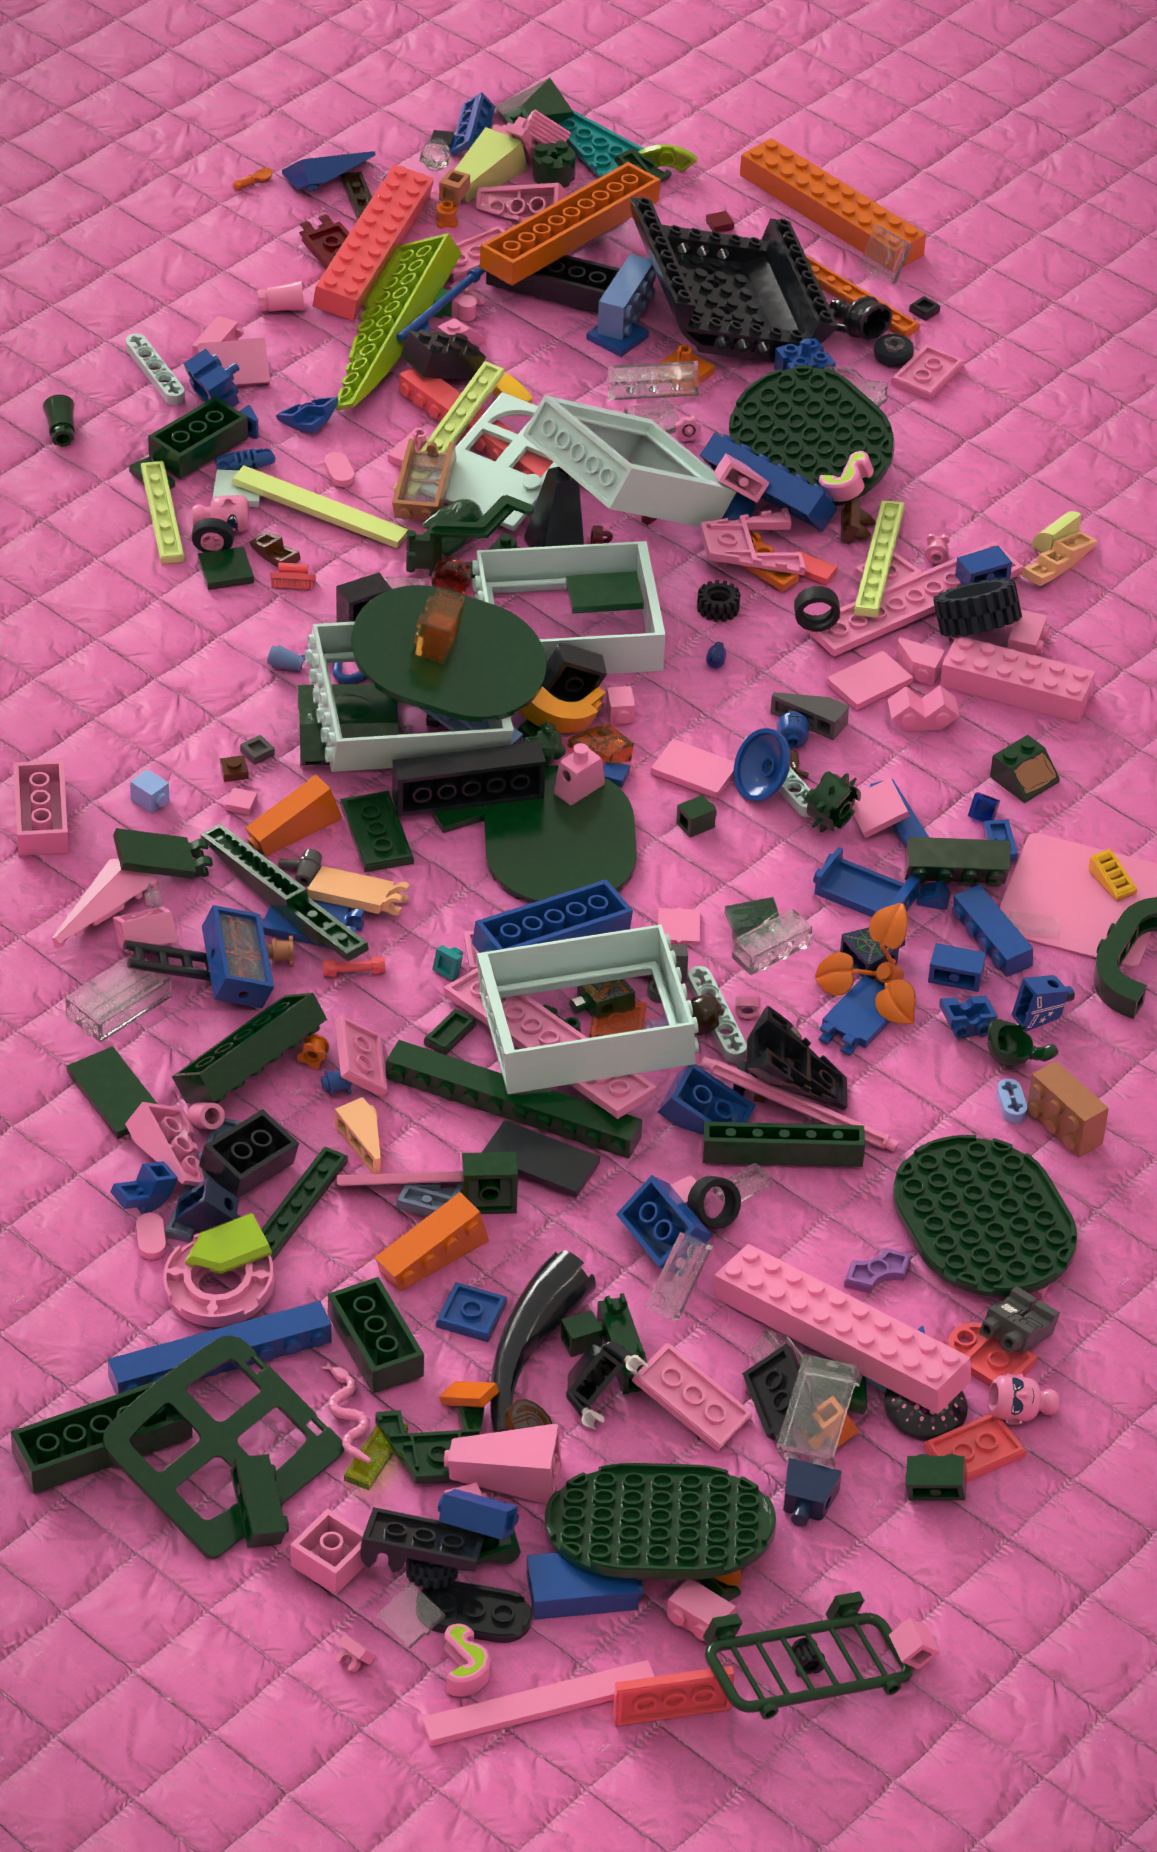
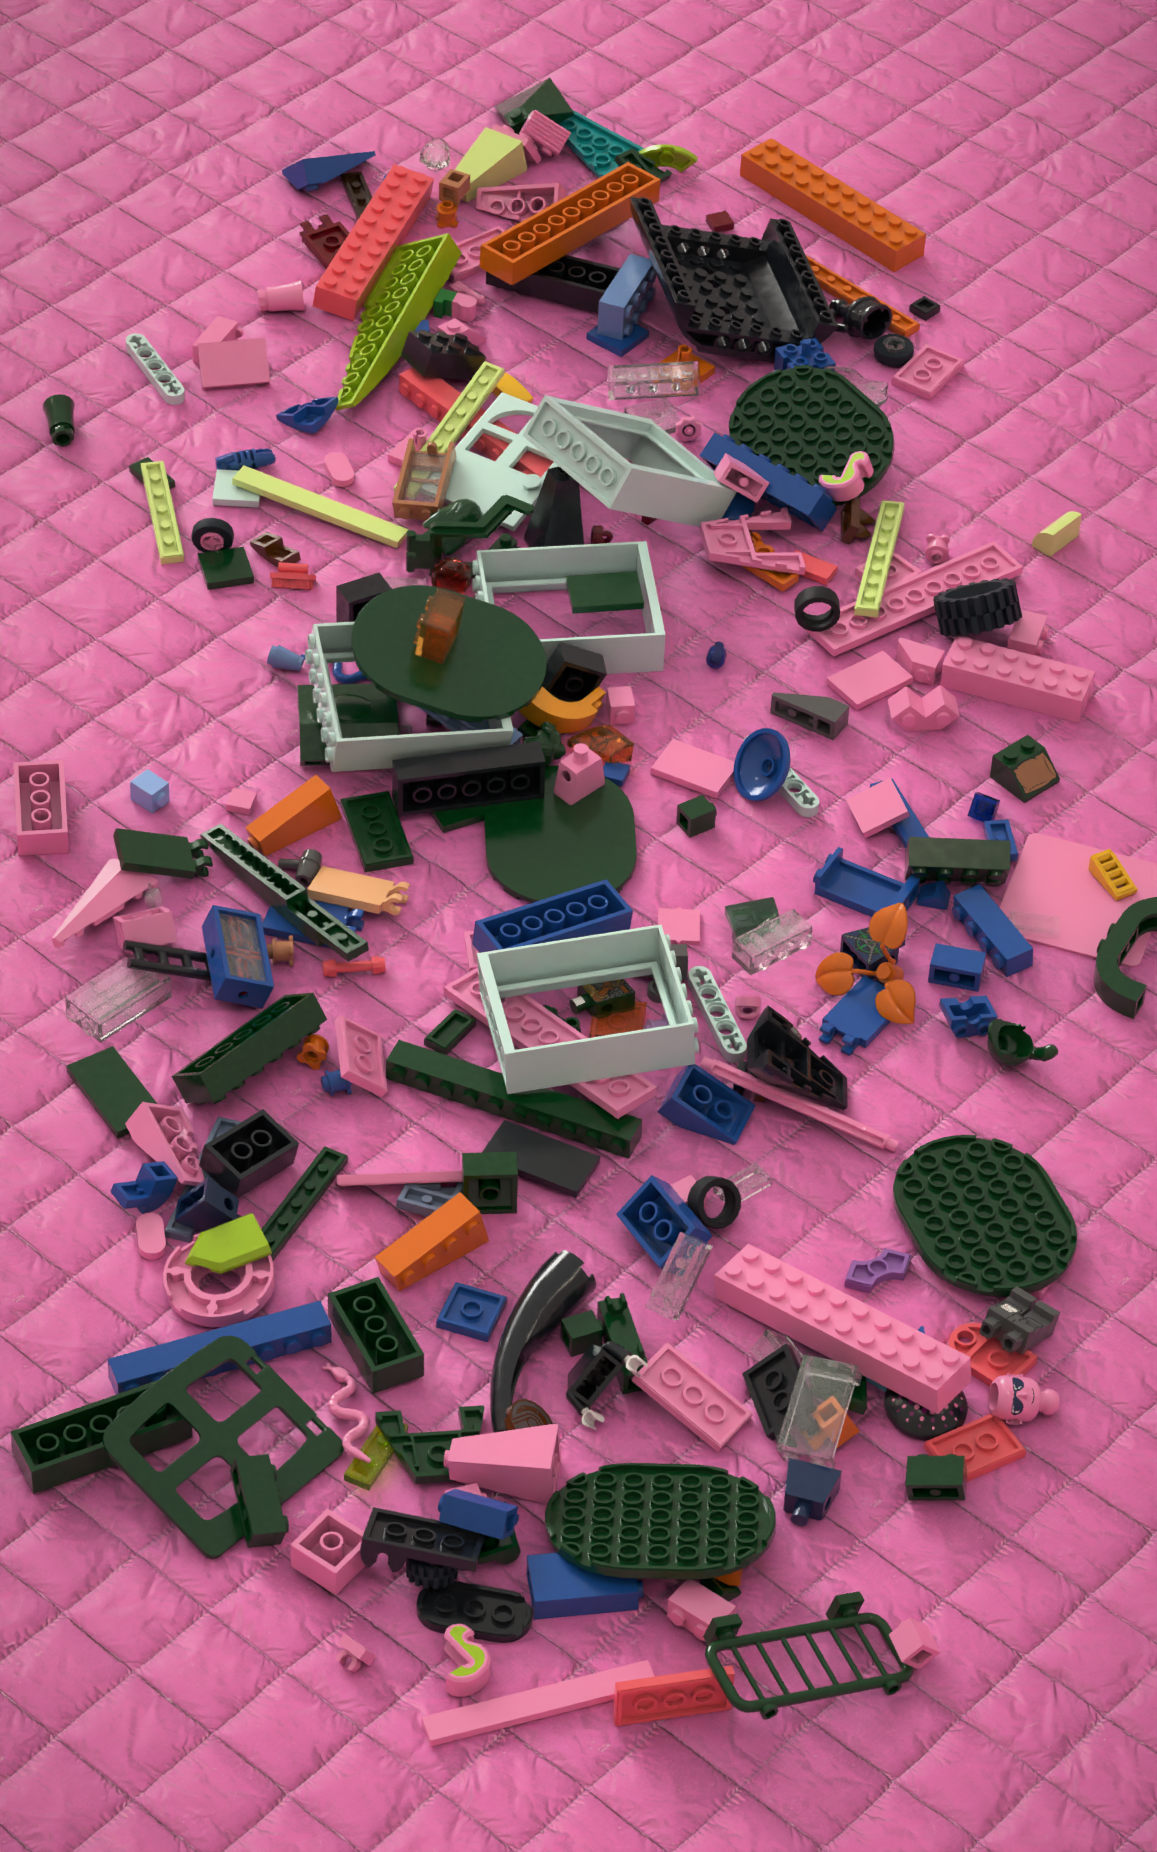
(198, 437): dark green brick -> none
(206, 1115): bright pink brick -> none
(211, 379): blue brick -> none
(229, 508): bright pink piece -> none
(234, 768): reddish brown plate -> none
(252, 421): blue slope -> none
(257, 749): dark grey tile -> none
(261, 175): orange piece -> none
(359, 1128): light nougat slope -> none
(410, 1615): clear piece -> none
(445, 135): black tile -> none
(448, 962): teal tile -> none
(469, 1394): orange tile -> none
(472, 277): blue bar -> none
(473, 119): blue fence -> none
(519, 130): bright pink tile -> none
(554, 163): dark green brick -> none
(706, 1010): dark brown hair -> none
(708, 603): black tyre -> none
(783, 1144): brick -> none
(794, 728): blue head -> none
(794, 764): reddish brown piece -> none
(806, 1657): black brick -> none
(832, 801): dark green brick -> none
(885, 254): clear tile -> none
(983, 565): blue brick -> none
(1016, 1100): light blue beam -> none
(1041, 1001): blue torso -> none
(1060, 558): light nougat slope -> none
(1067, 1109): nougat brick -> none

